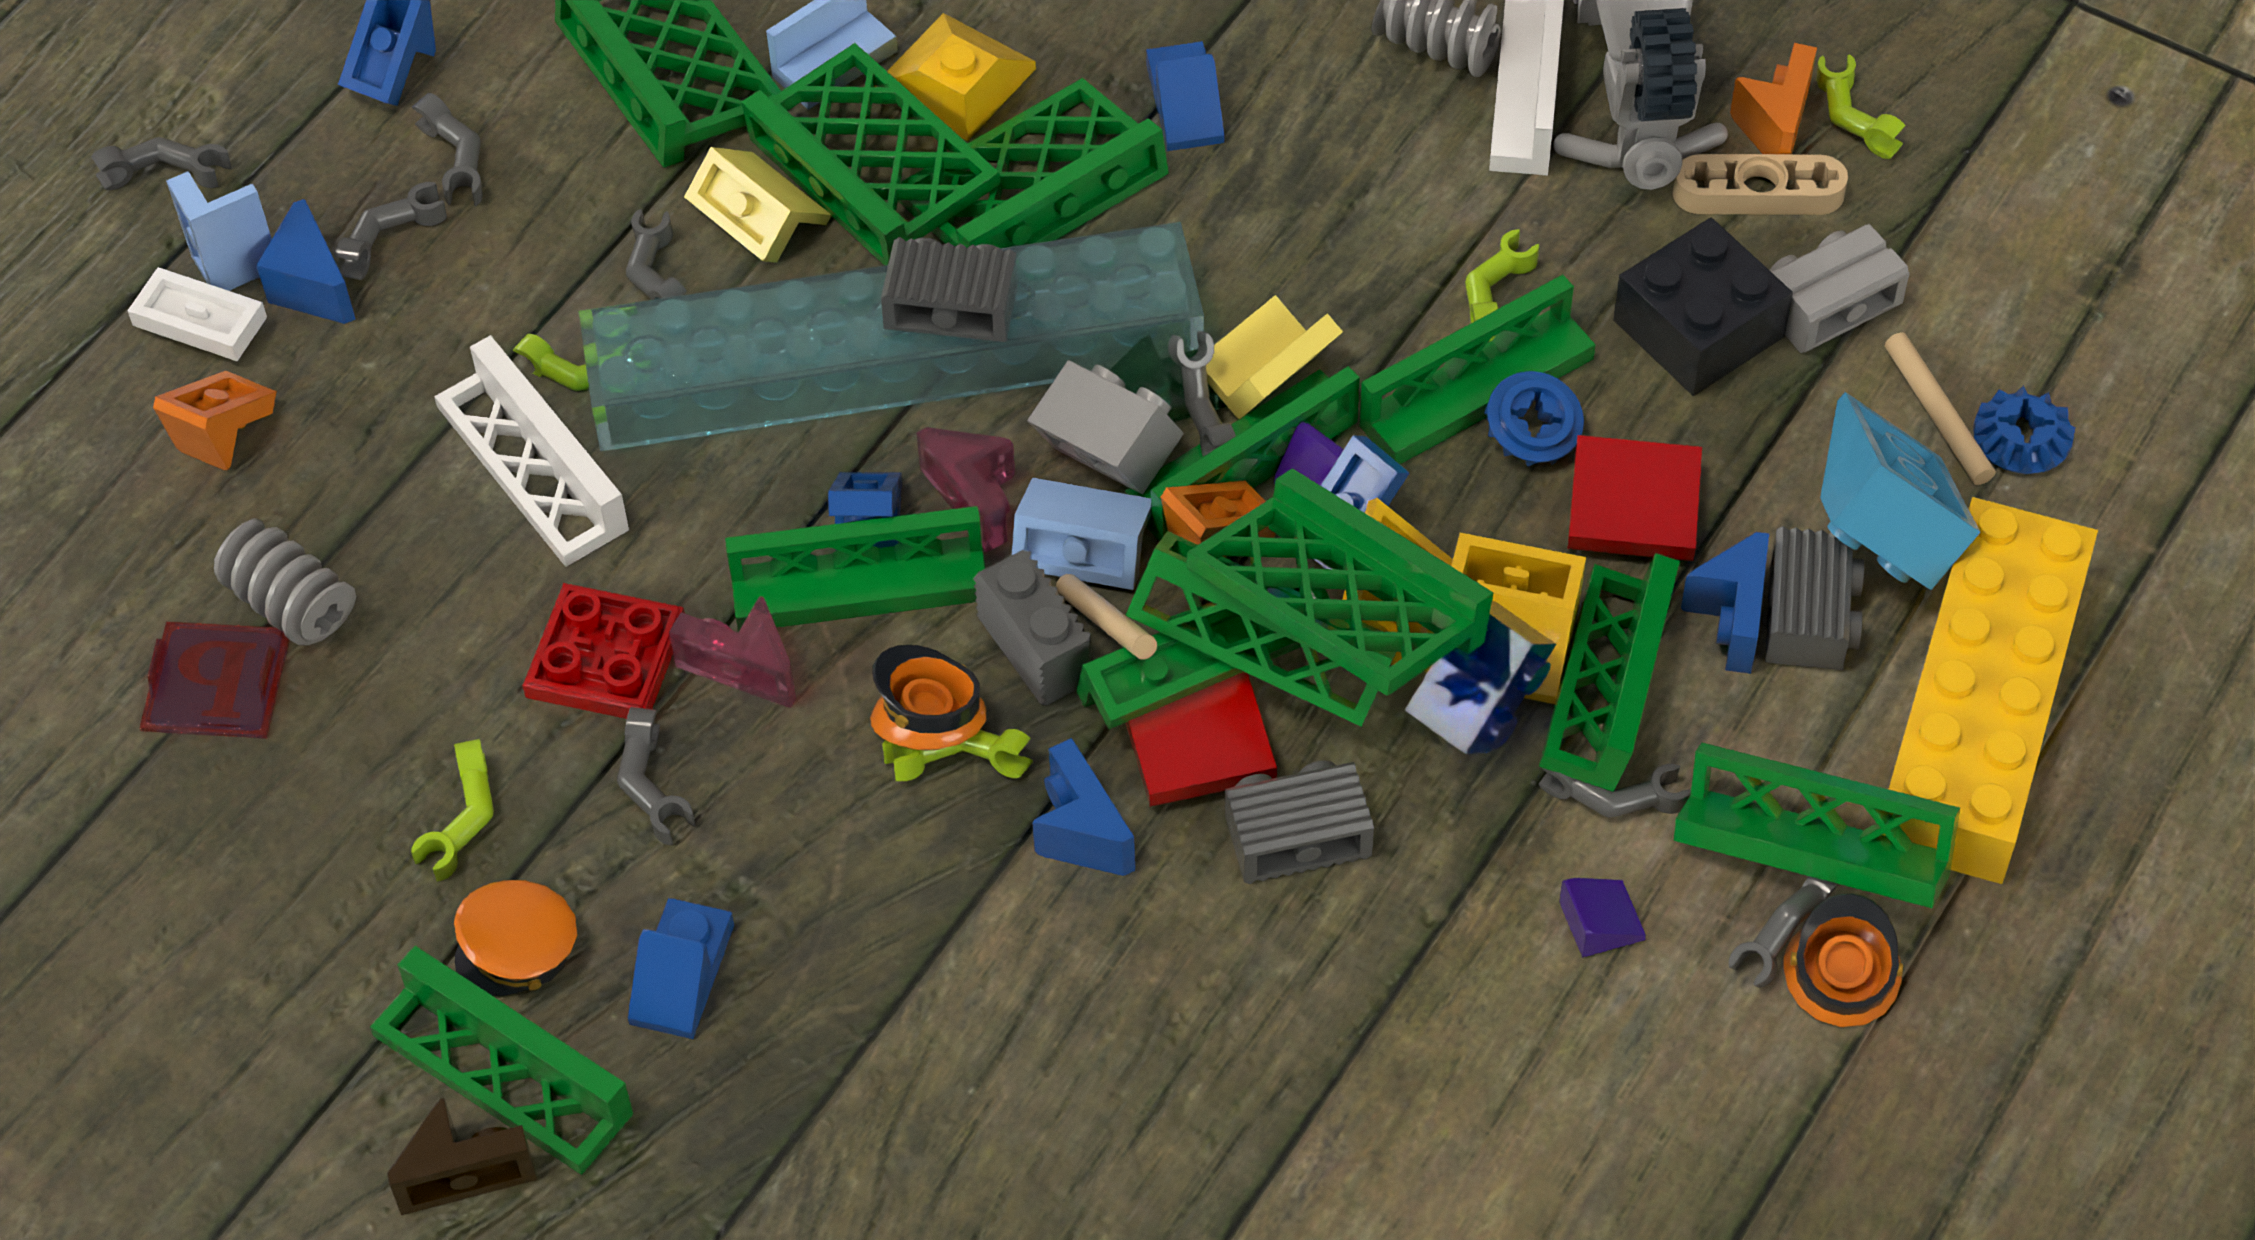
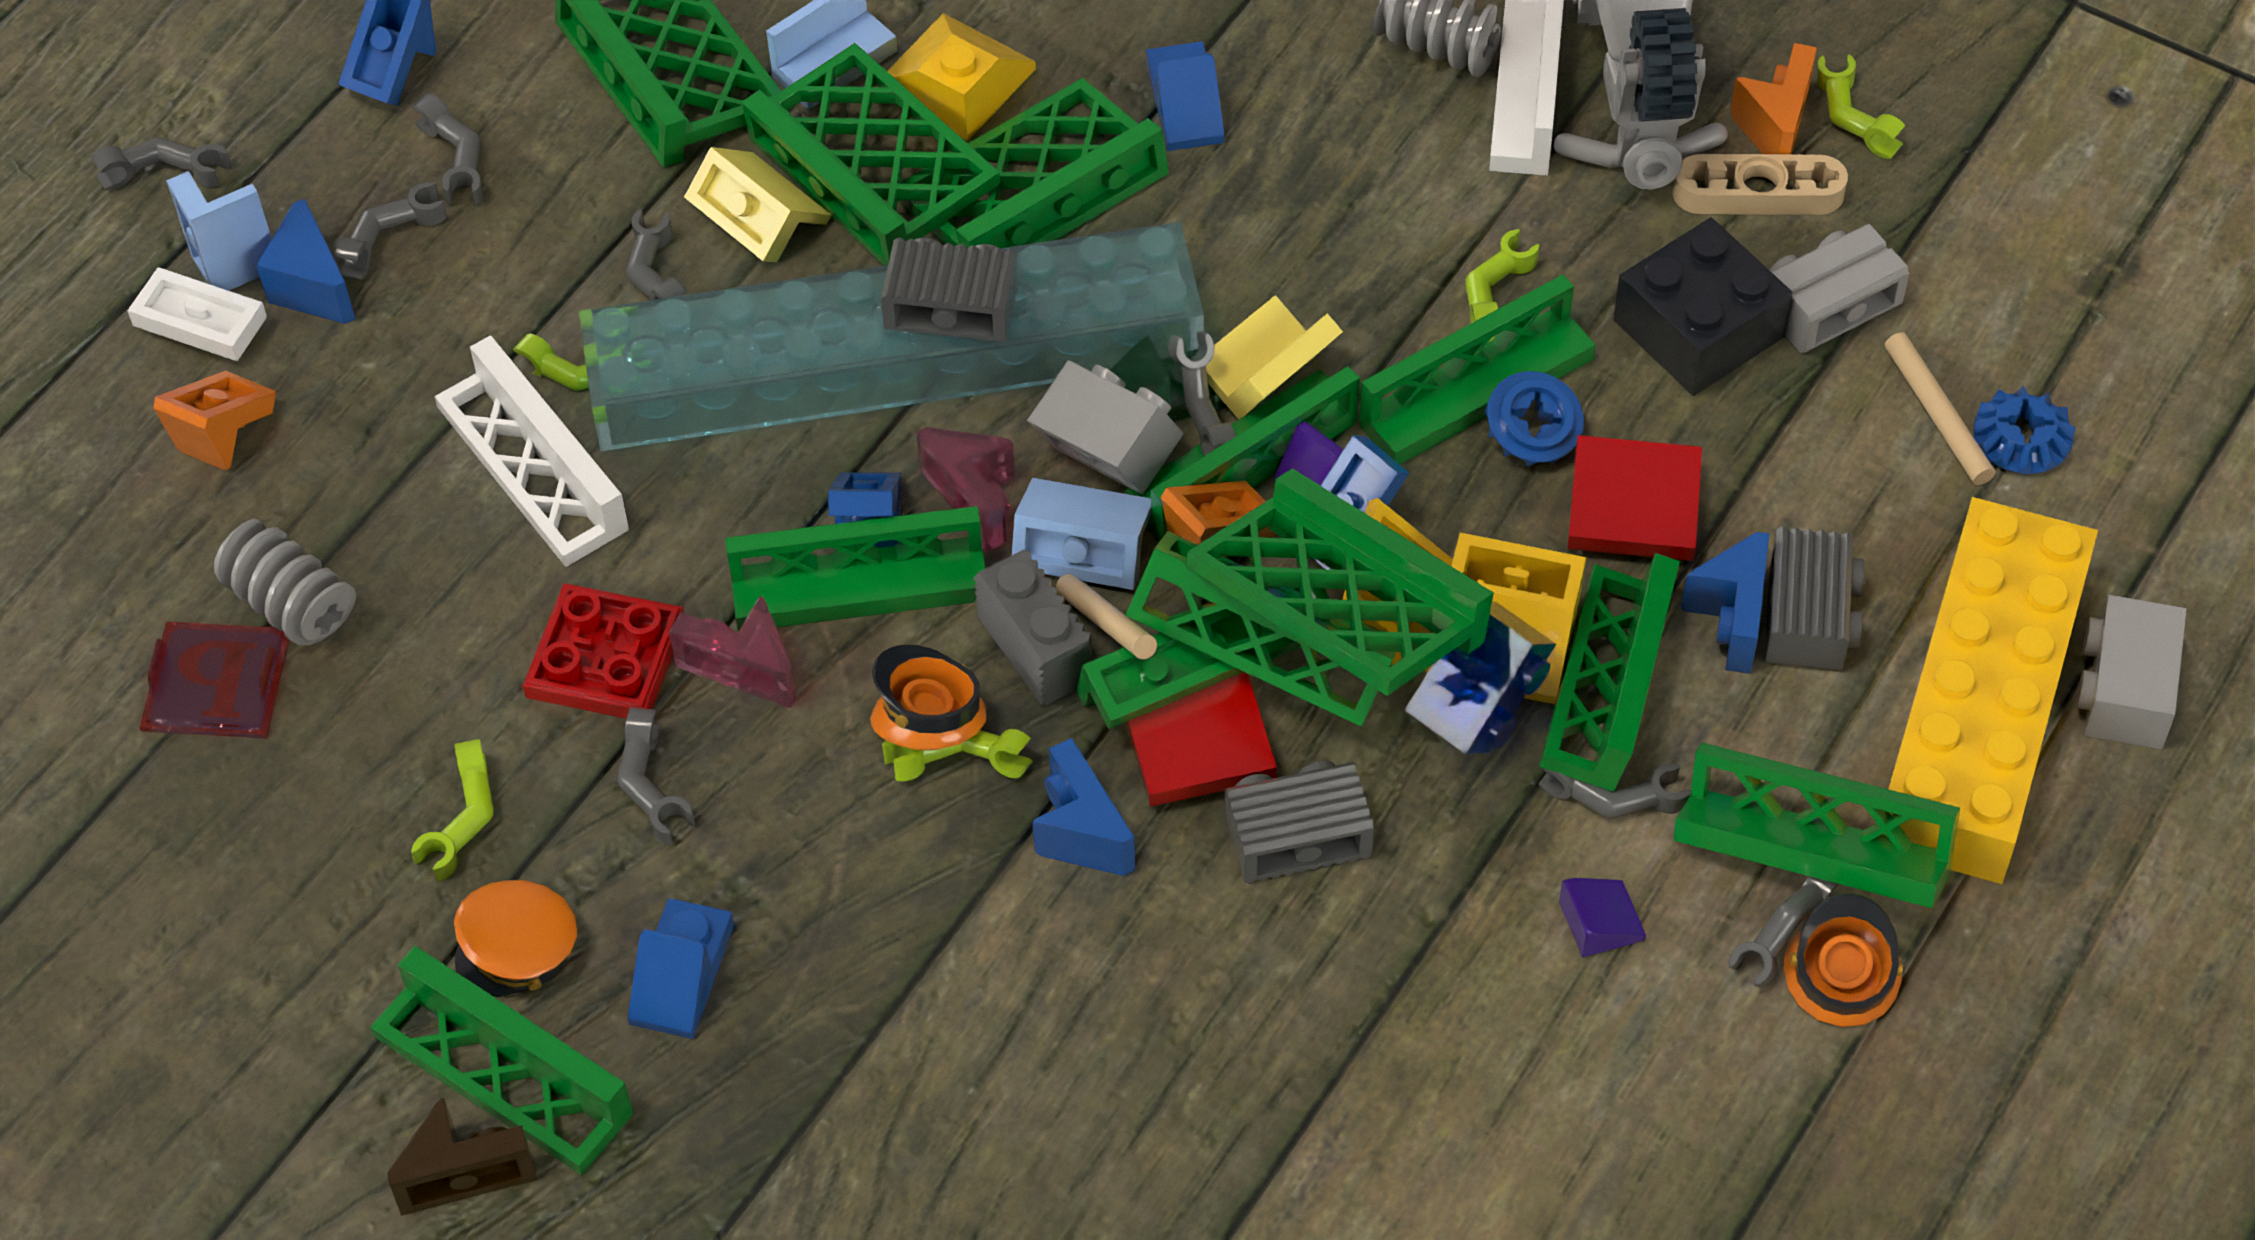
(1893, 497): dark azure slope -> none
(2133, 671): none -> light grey brick

